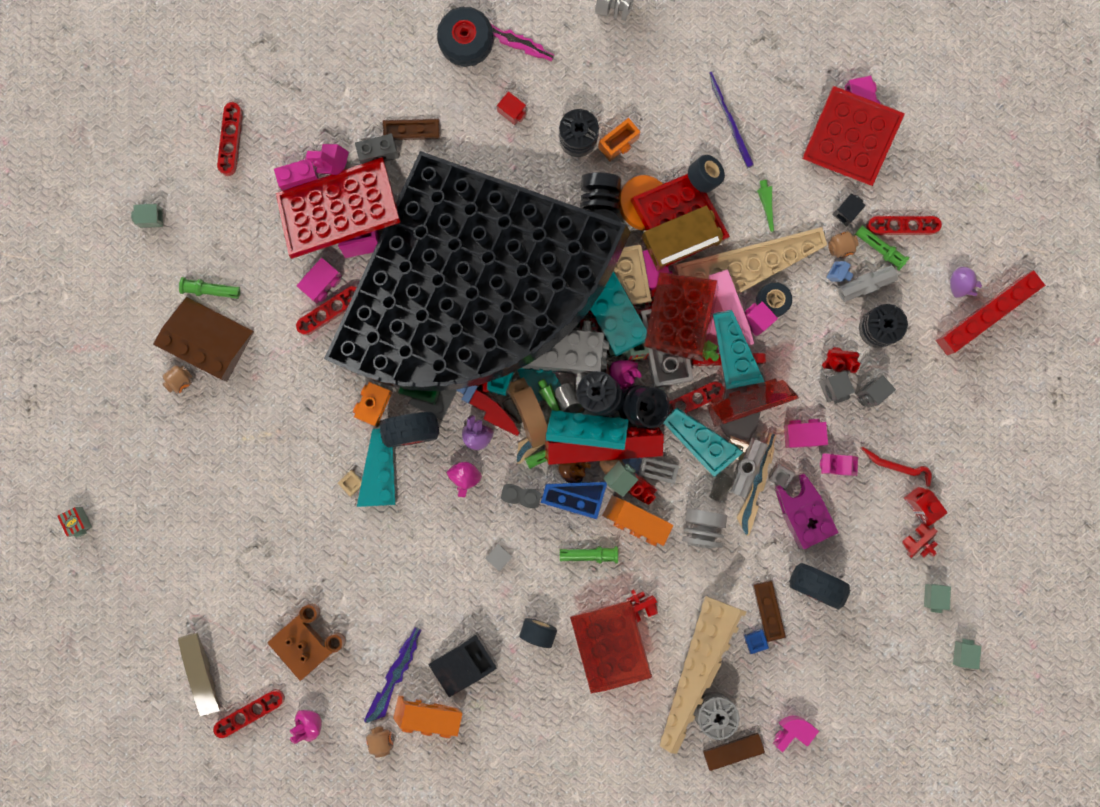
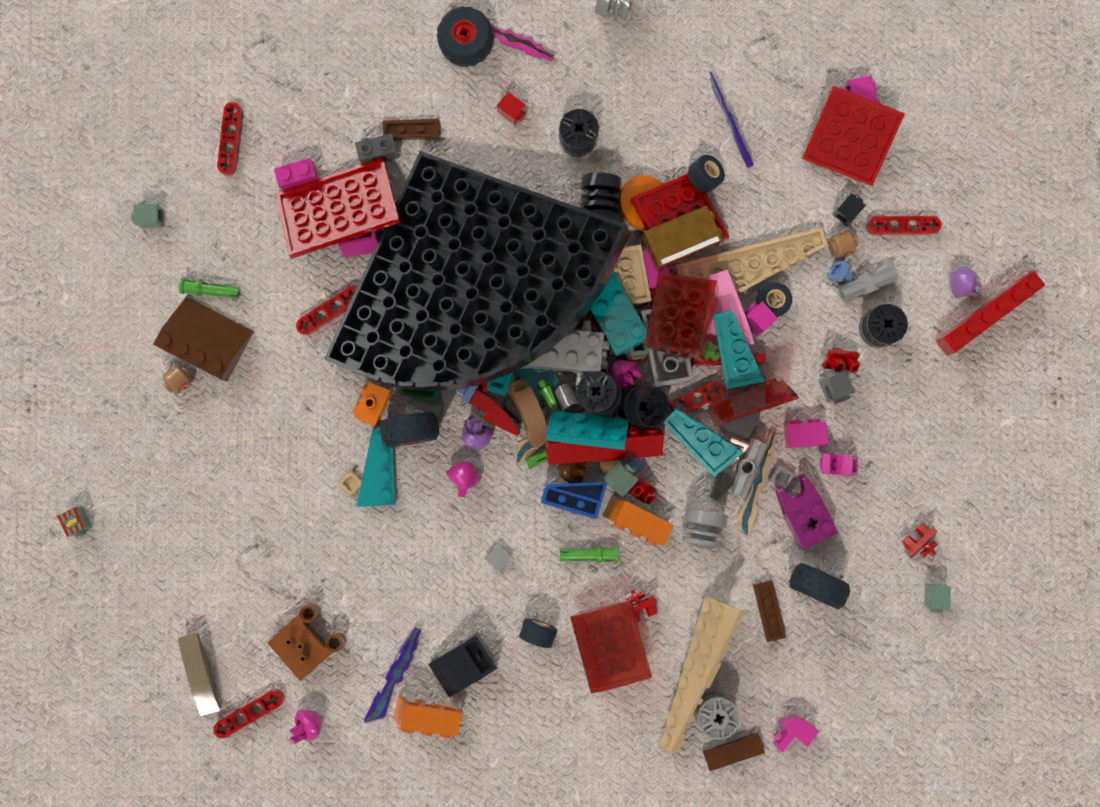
(319, 281): dark pink brick -> none
(329, 160): dark pink brick -> none
(379, 742): medium nougat head -> none
(527, 497): dark grey brick -> none
(619, 140): orange brick -> none
(643, 466): light grey tile -> none
(756, 641): blue tile -> none
(765, 195): bright green piece -> none
(875, 392): dark grey brick -> none
(889, 253): bright green pin -> none
(898, 467): red piece -> none
(926, 507): red torso -> none
(967, 654): sand green brick -> none

